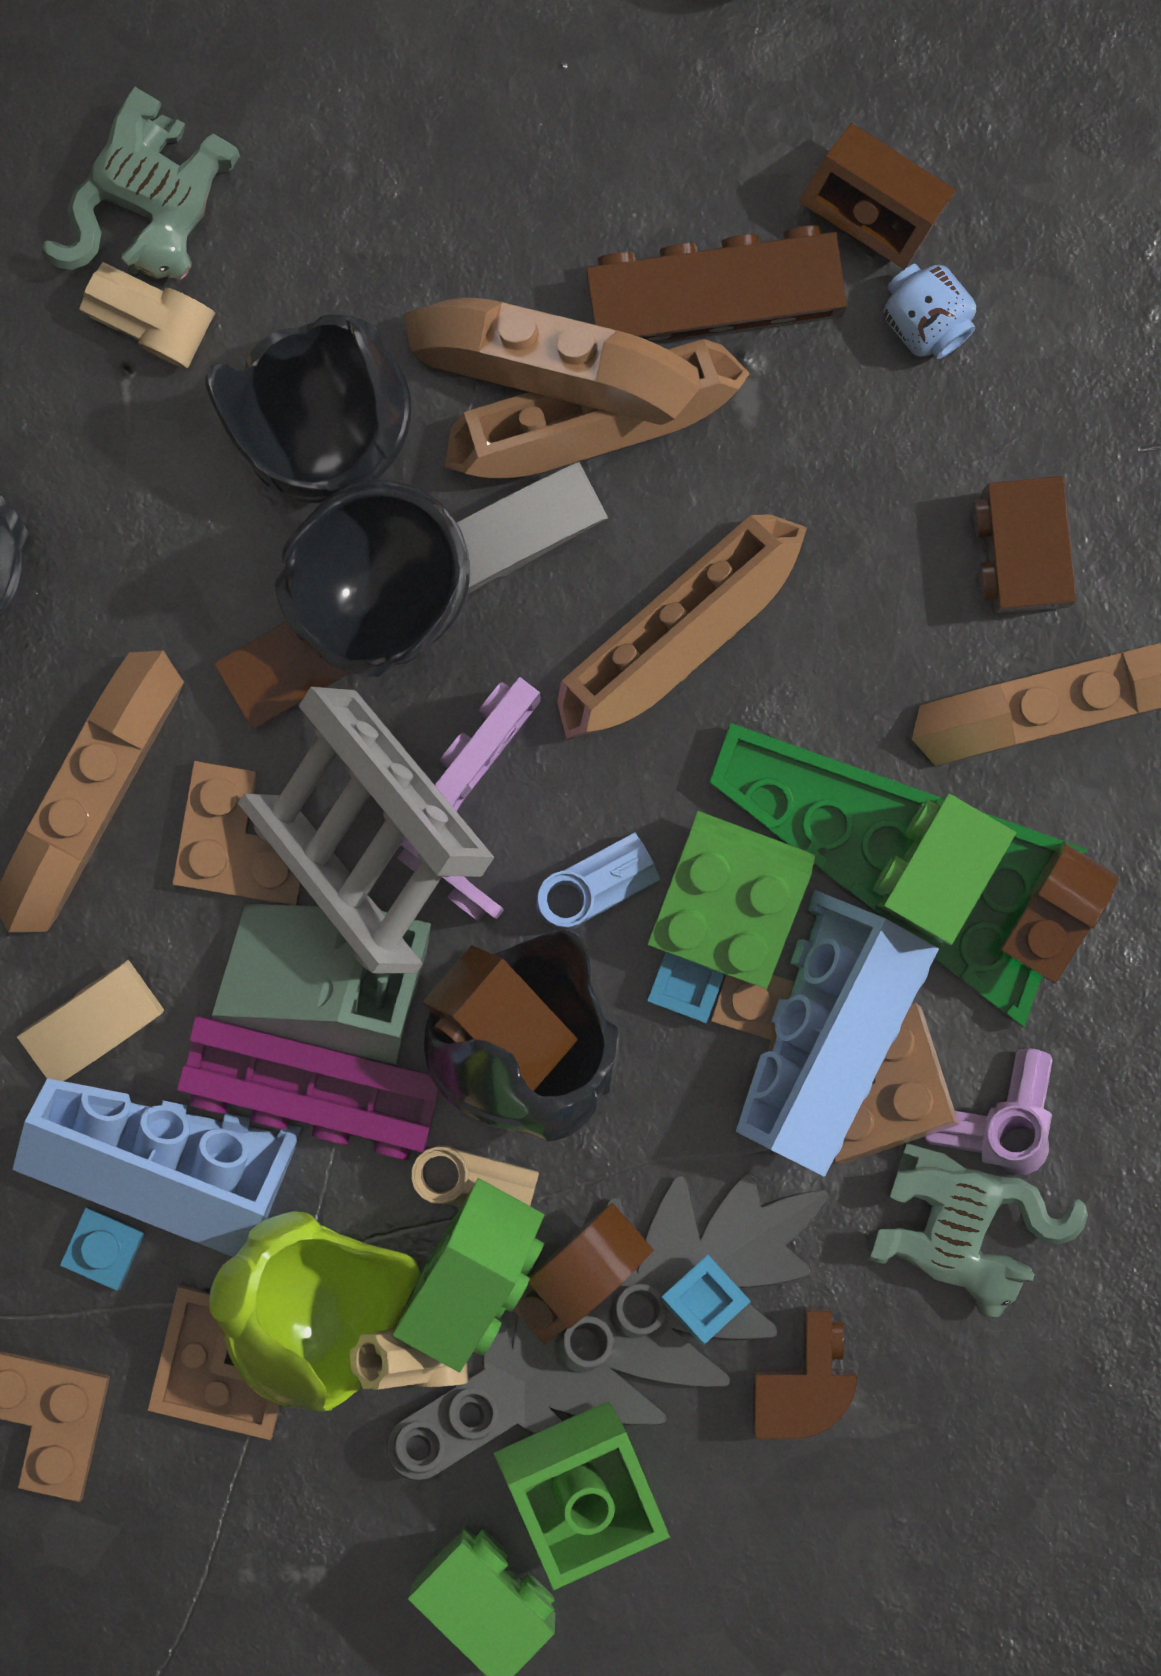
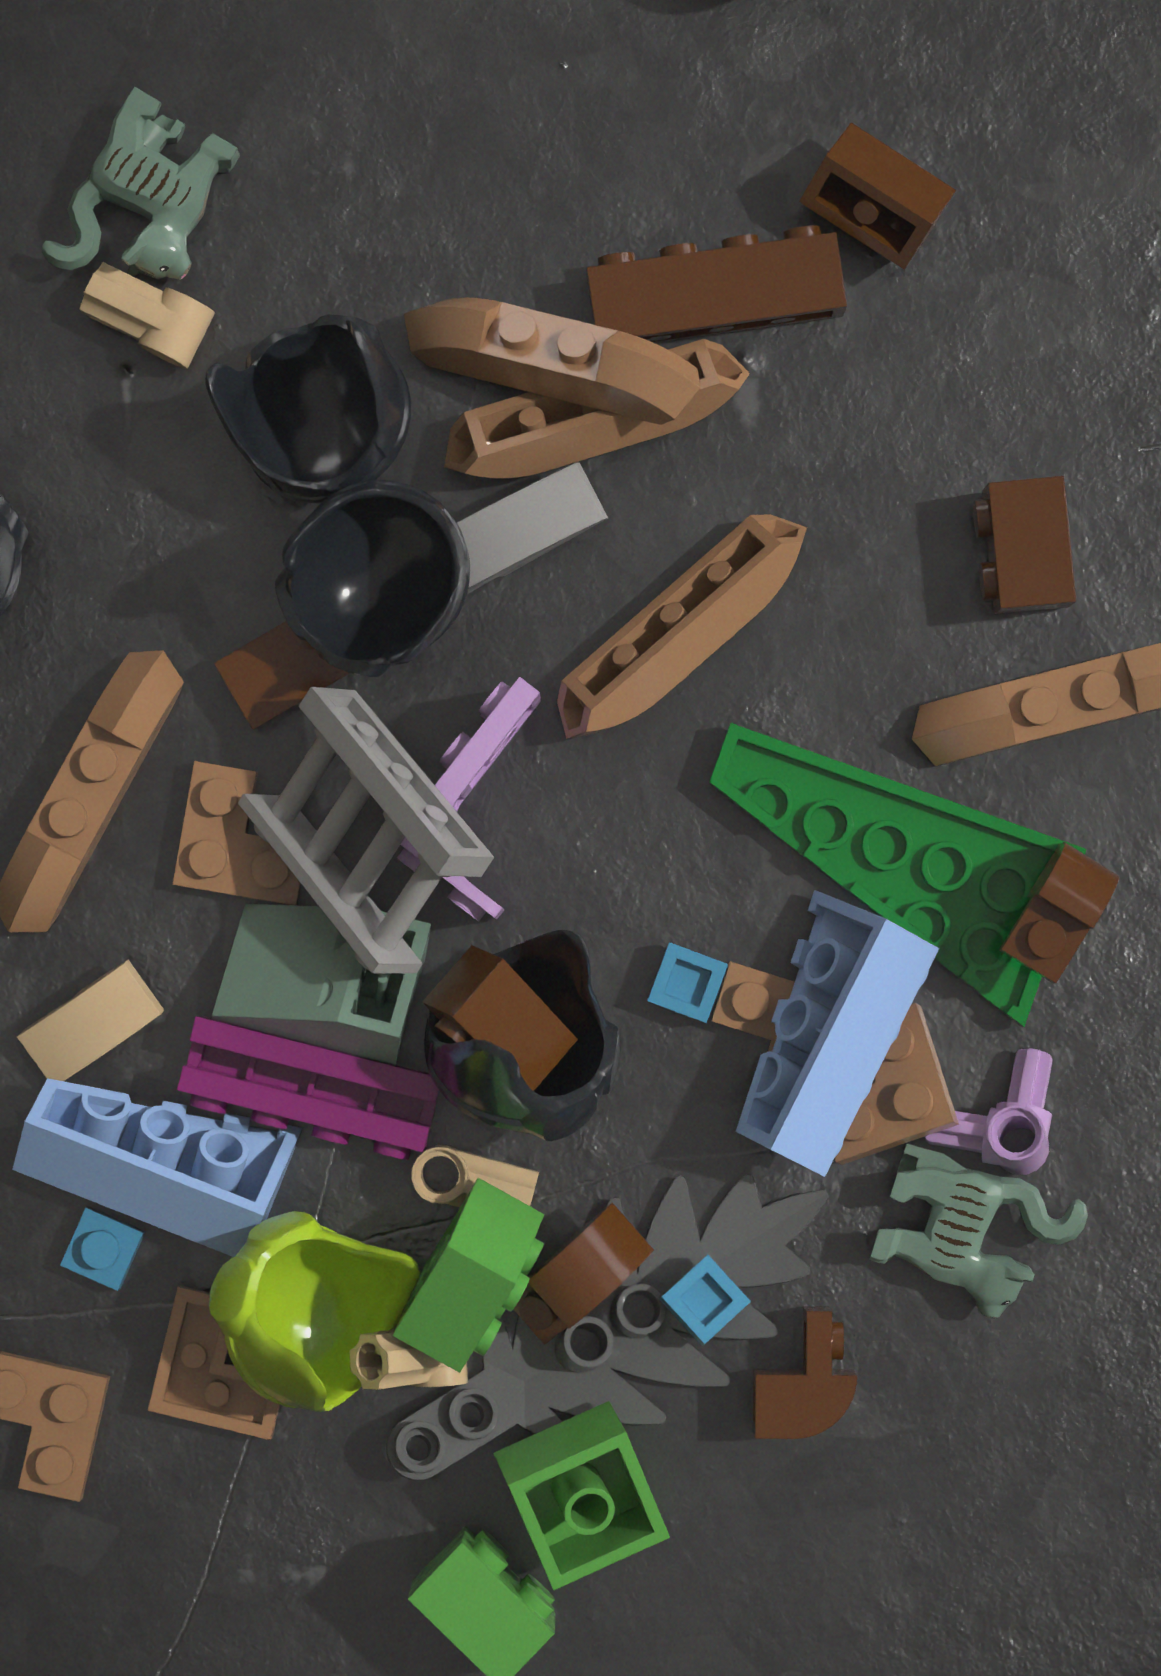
(601, 881): light blue piece -> none
(732, 900): bright green brick -> none
(929, 310): light blue head -> none
(943, 868): bright green brick -> none

